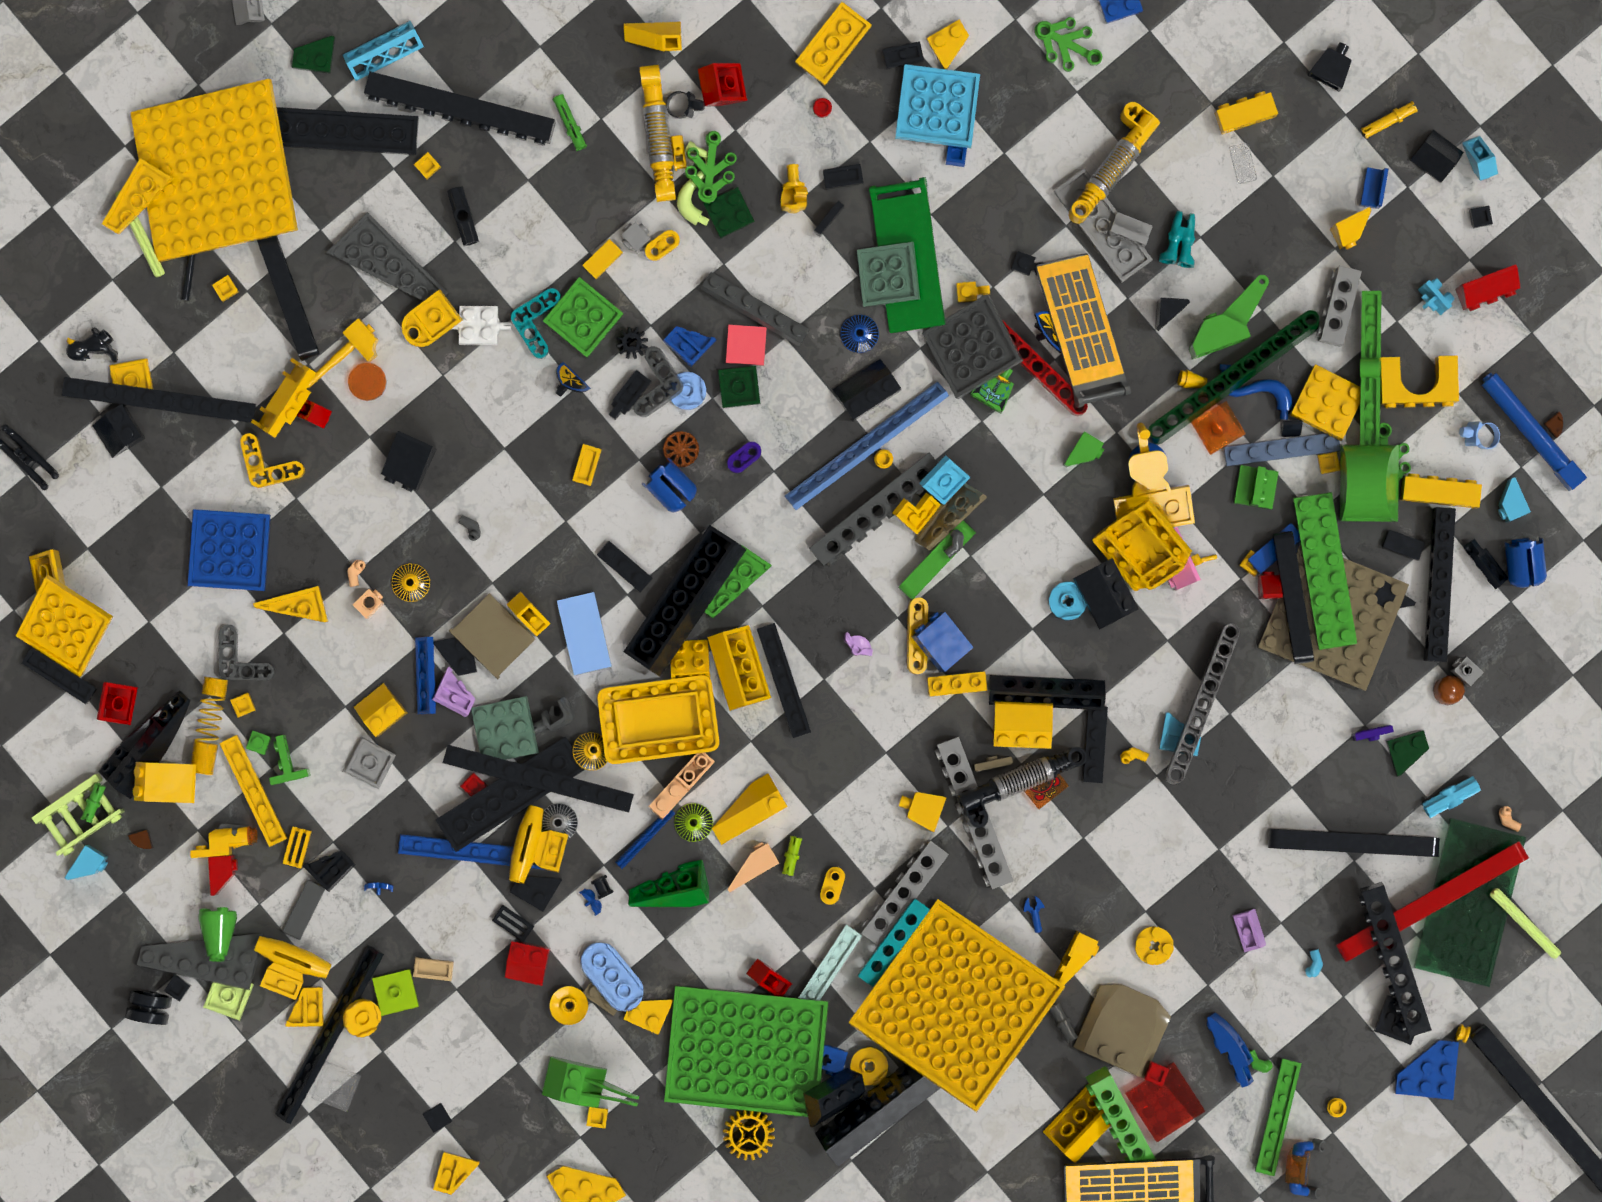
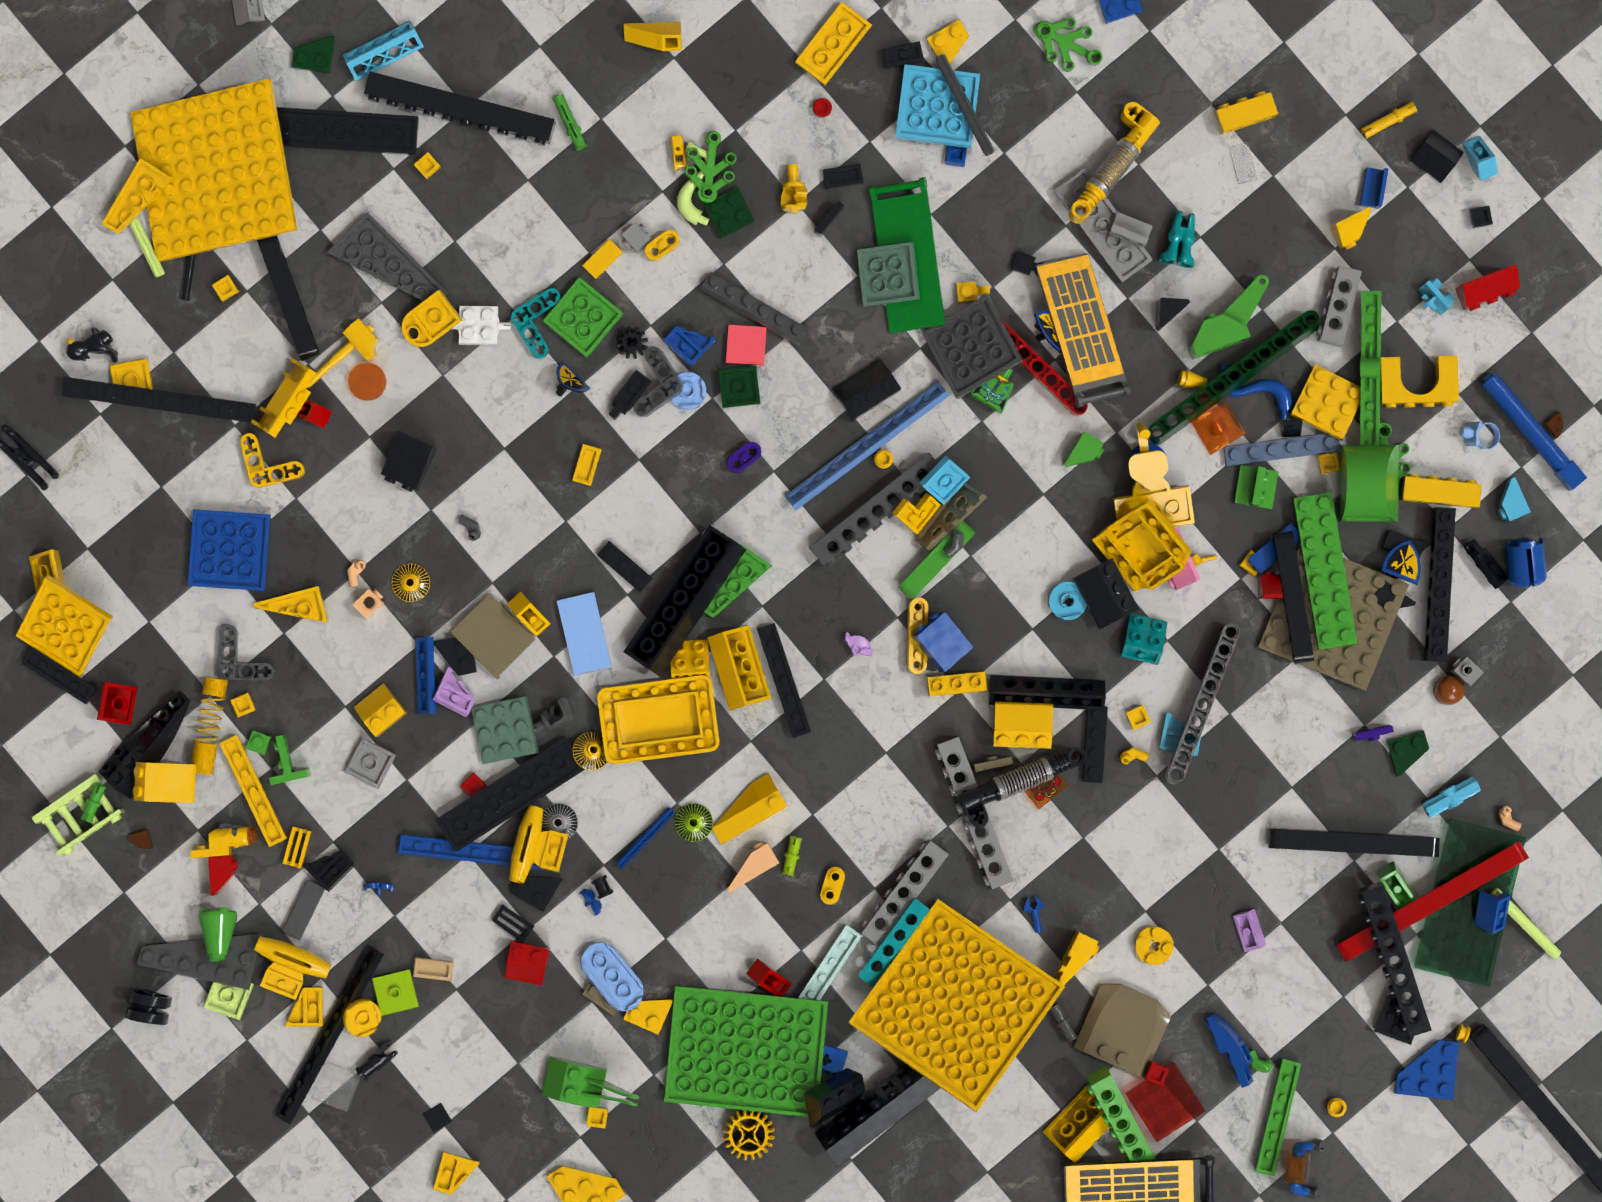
(87, 863): medium azure slope -> none
(118, 430): black slope -> none
(177, 988): black tile -> none
(376, 1061): none -> black piece
(459, 204): black piece -> none
(538, 778): black plate -> none
(561, 1012): yellow dish -> none
(654, 111): yellow piece -> none
(664, 493): blue cylinder -> none
(679, 888): green wedge -> none
(681, 448): dark orange wheel -> none
(681, 784): light nougat slope -> none
(694, 104): black piece -> none
(722, 84): red slope -> none
(859, 343): dish -> none
(867, 1055): yellow plate -> none
(923, 809): yellow torso -> none
(964, 105): none -> dark grey axle
(1138, 717): none -> yellow plate
(1144, 639): none -> teal bracket
(1317, 964): medium azure arm -> none
(1332, 67): black torso -> none
(1396, 884): none -> bright green slope
(1403, 563): none -> shield
(1492, 912): none -> blue panel

